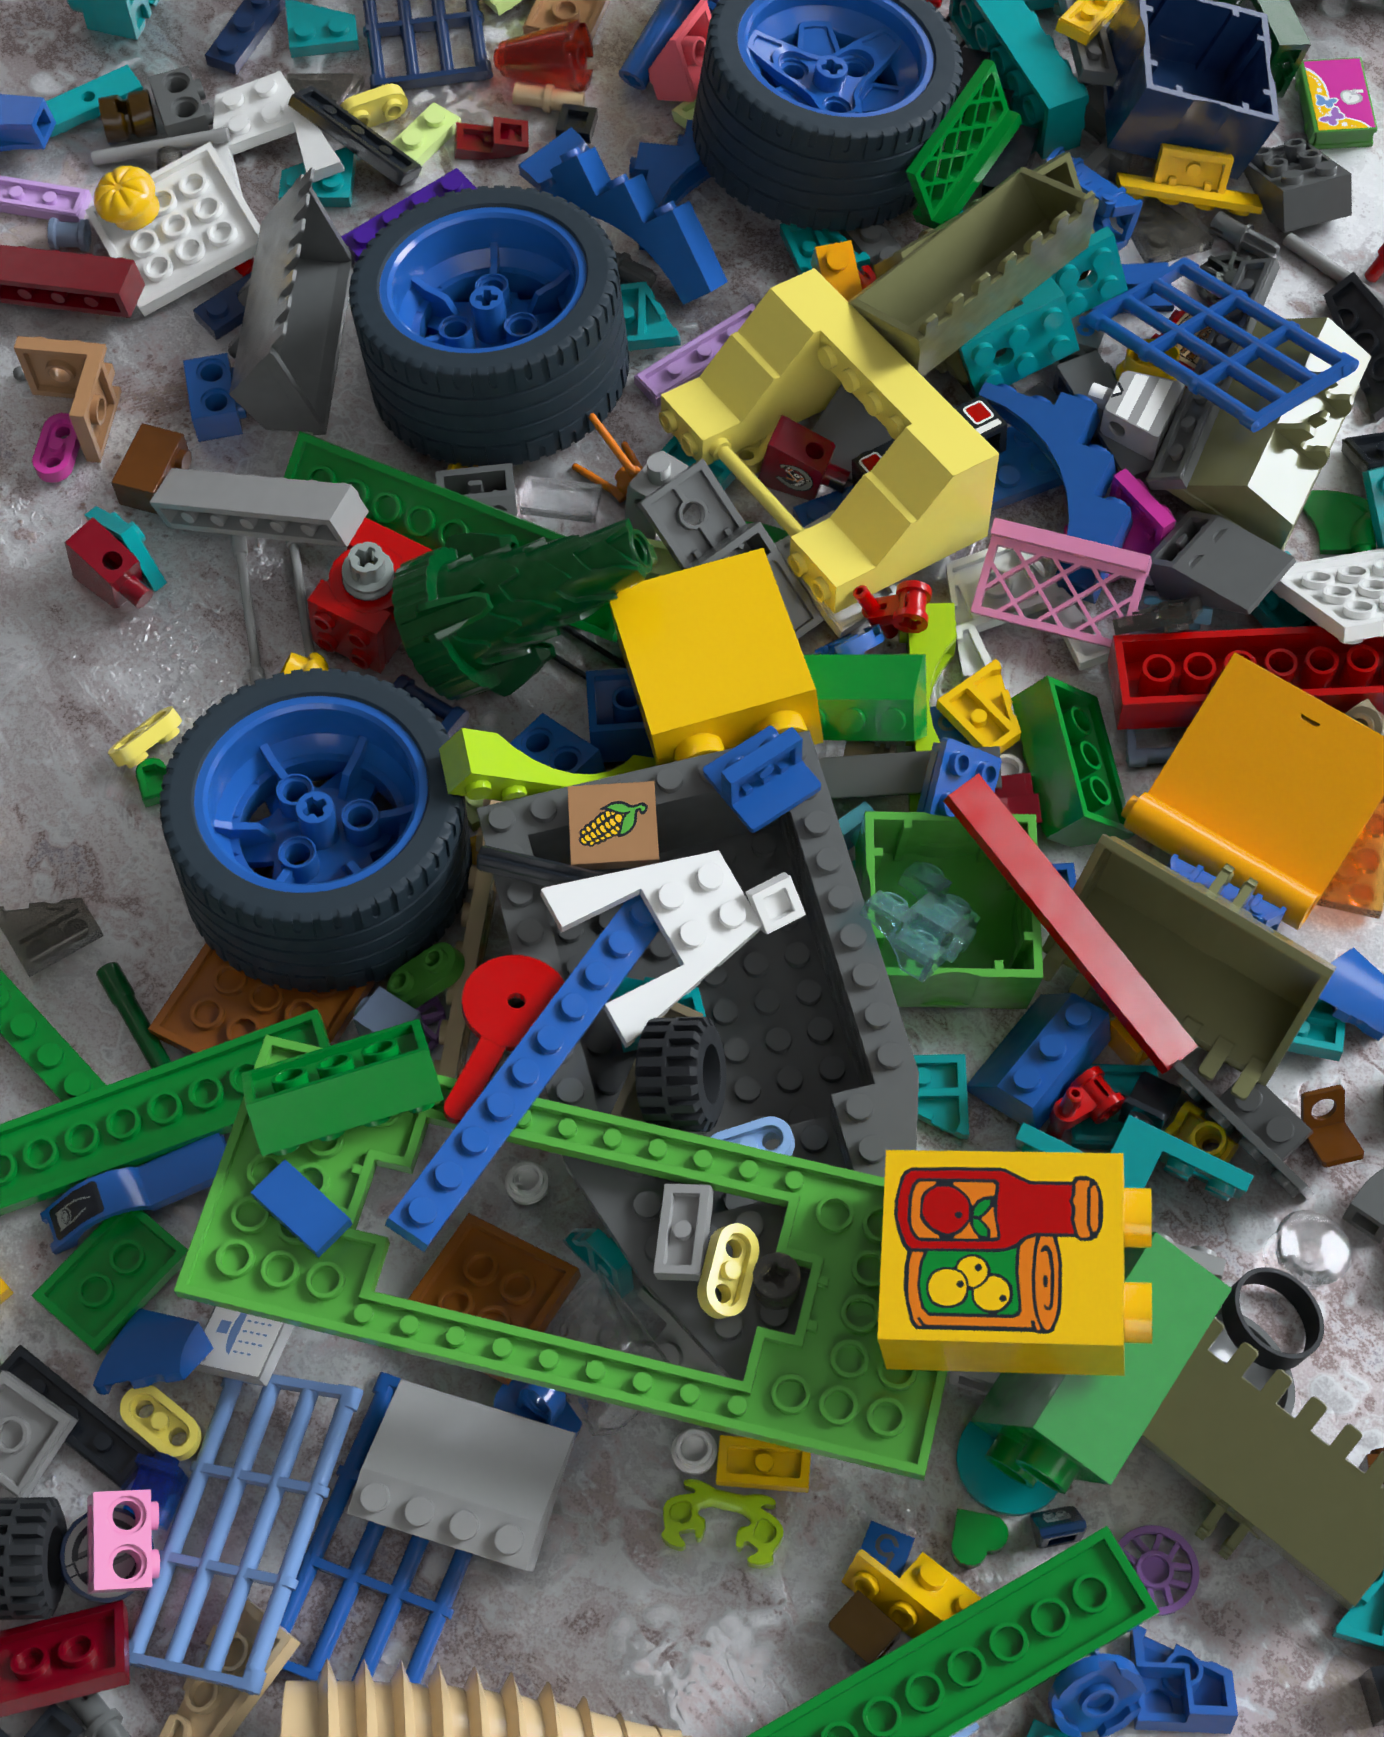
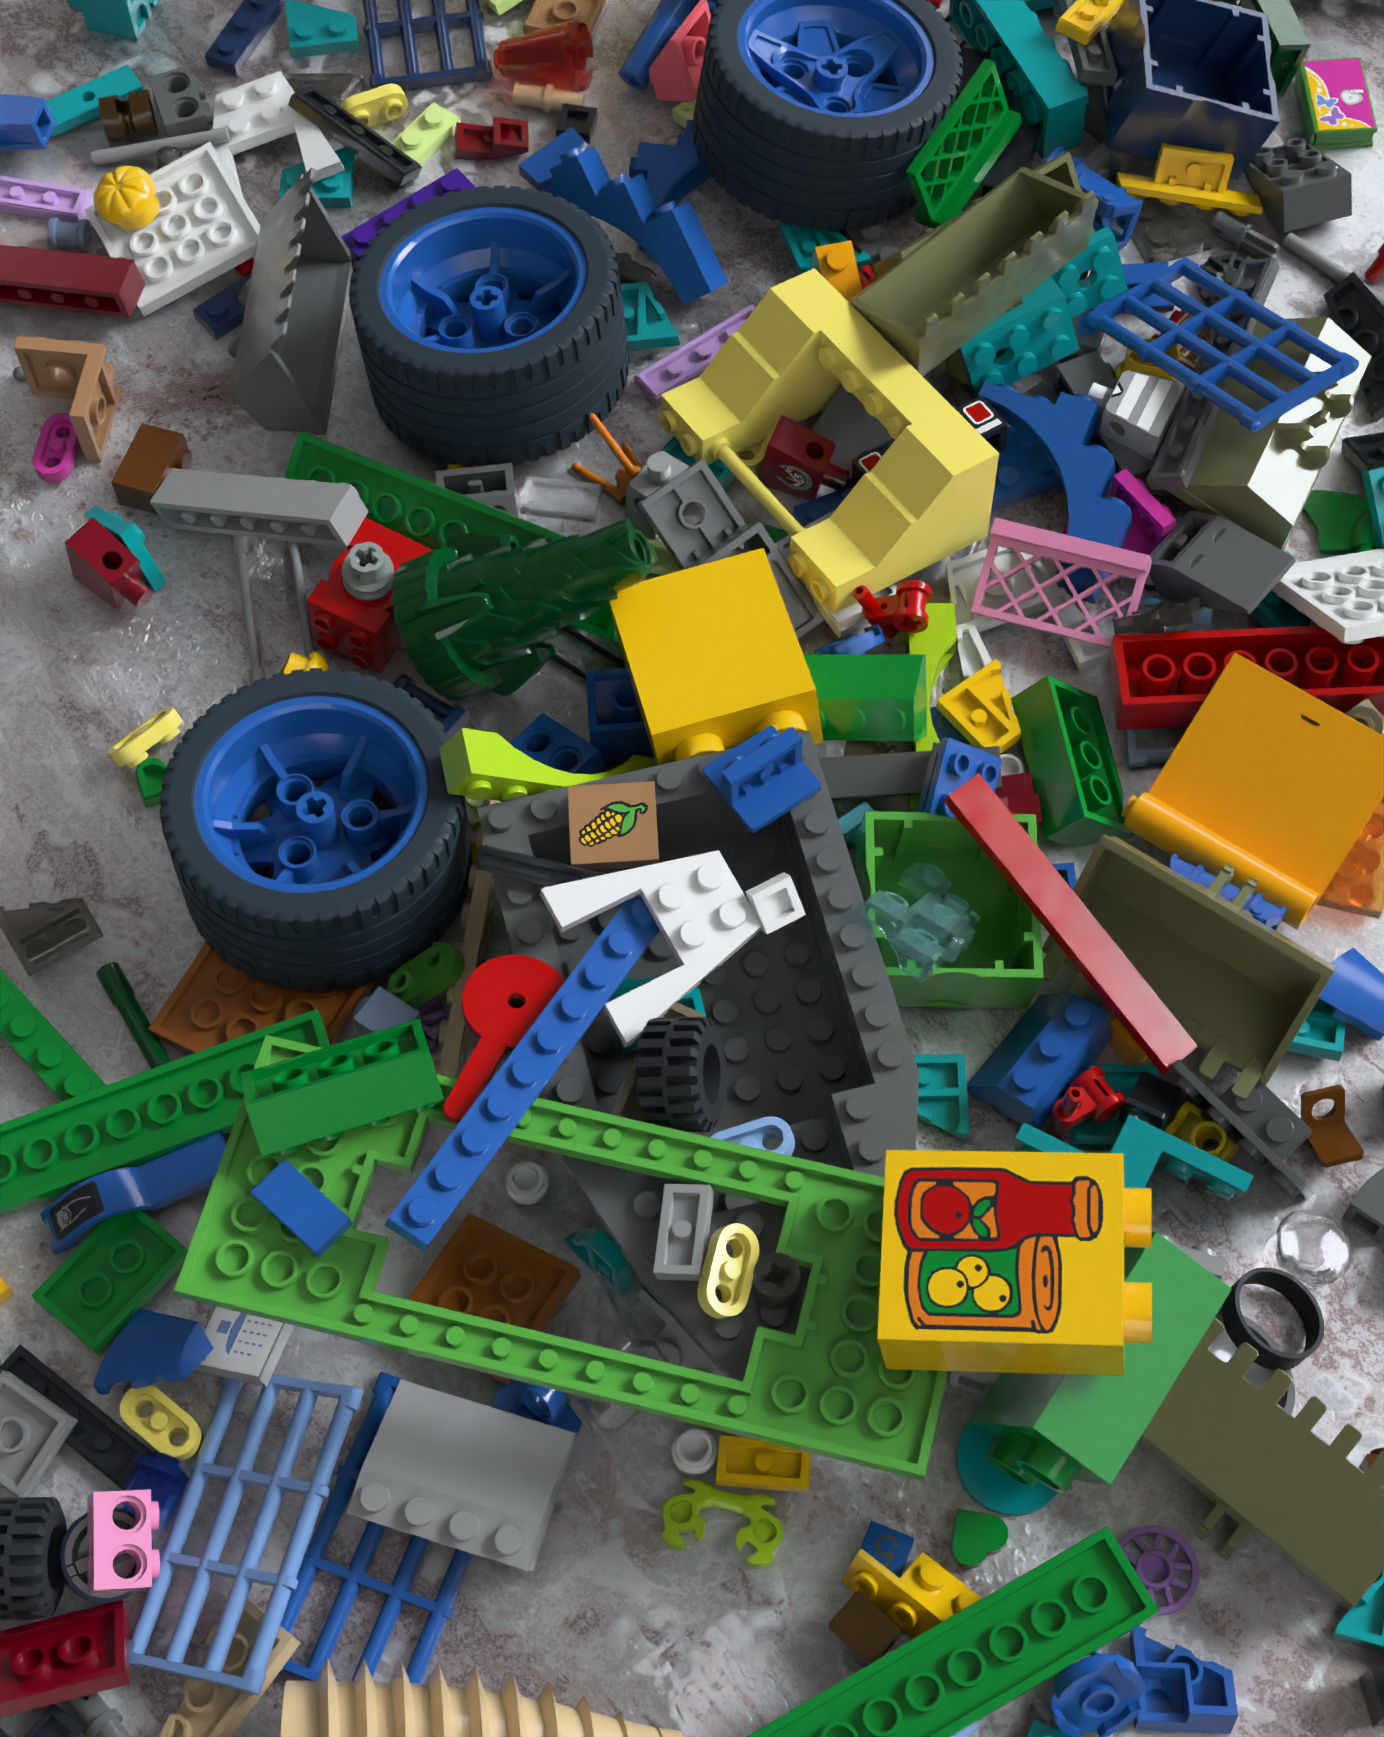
(211, 406): blue brick -> none
(1057, 1526): dark blue slope -> none

